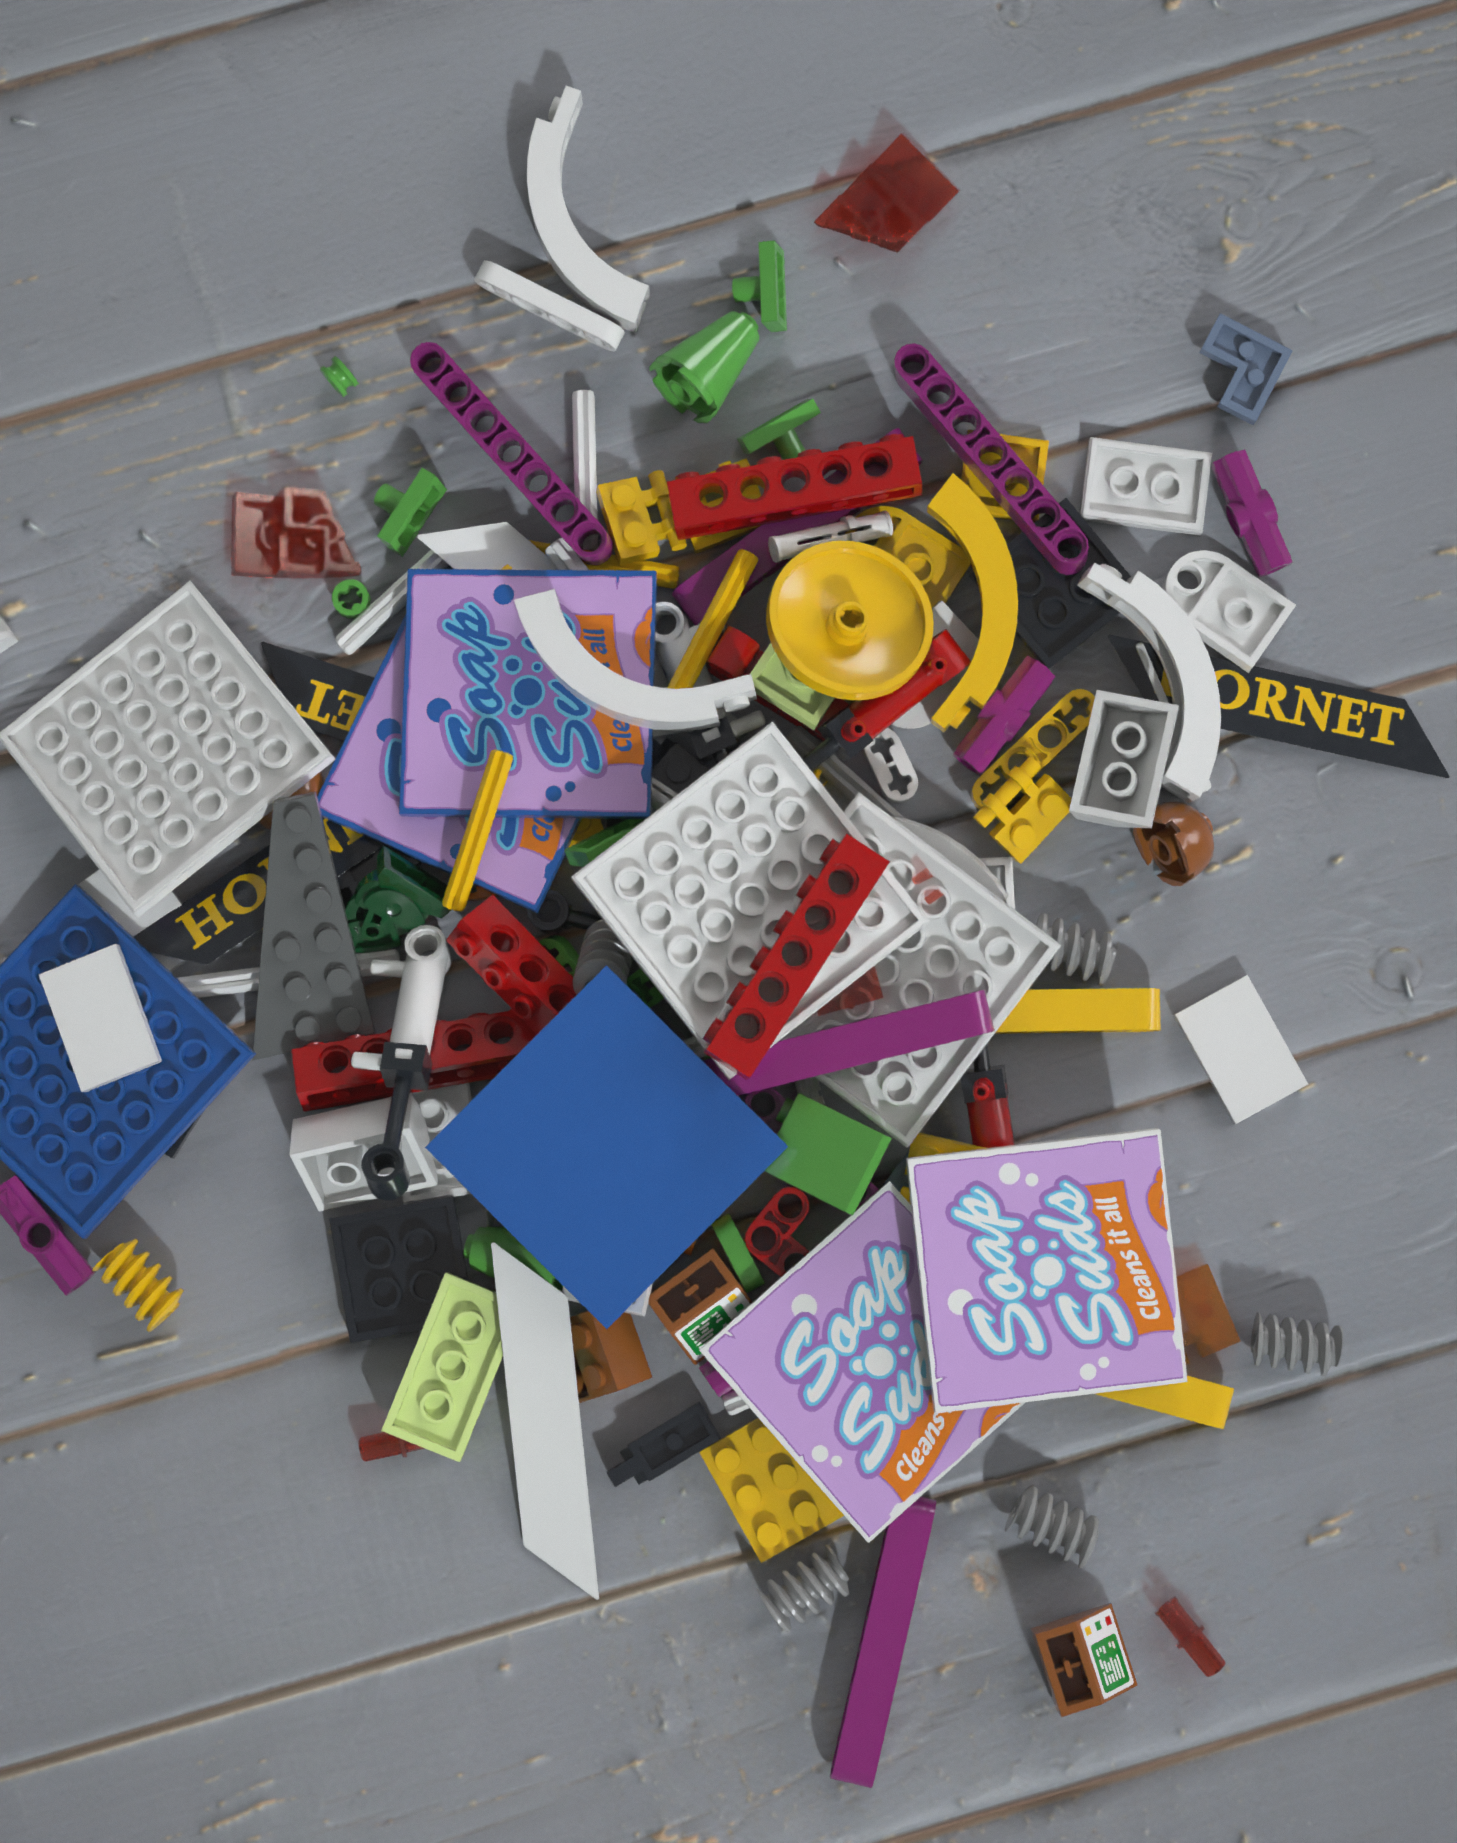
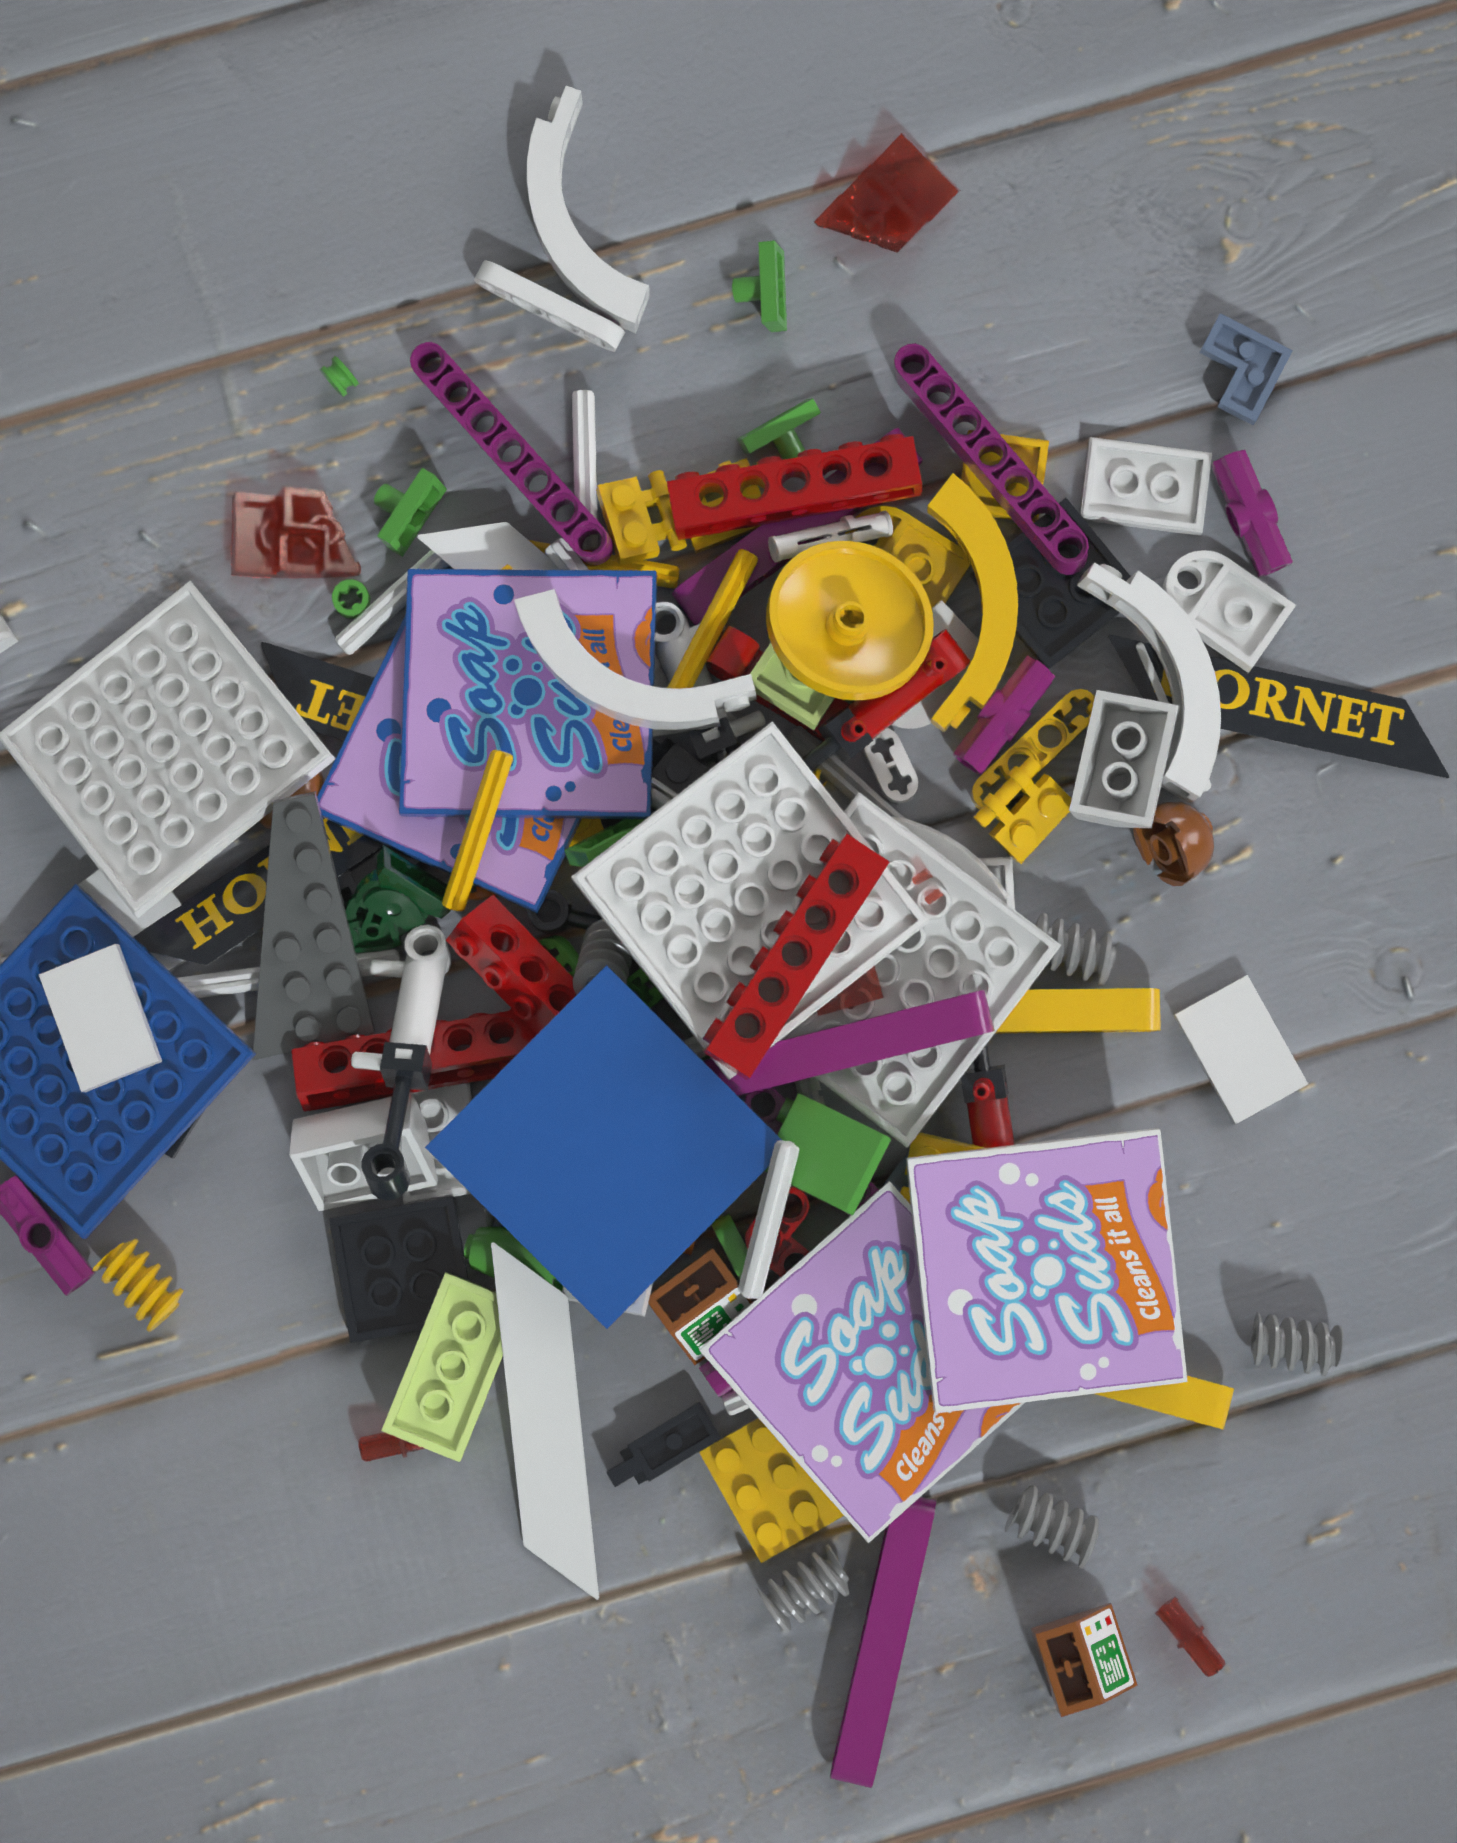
(606, 1357): dark orange slope -> none
(706, 365): bright green cone -> none
(768, 1219): none -> white axle
(1204, 1312): clear orange plate -> none

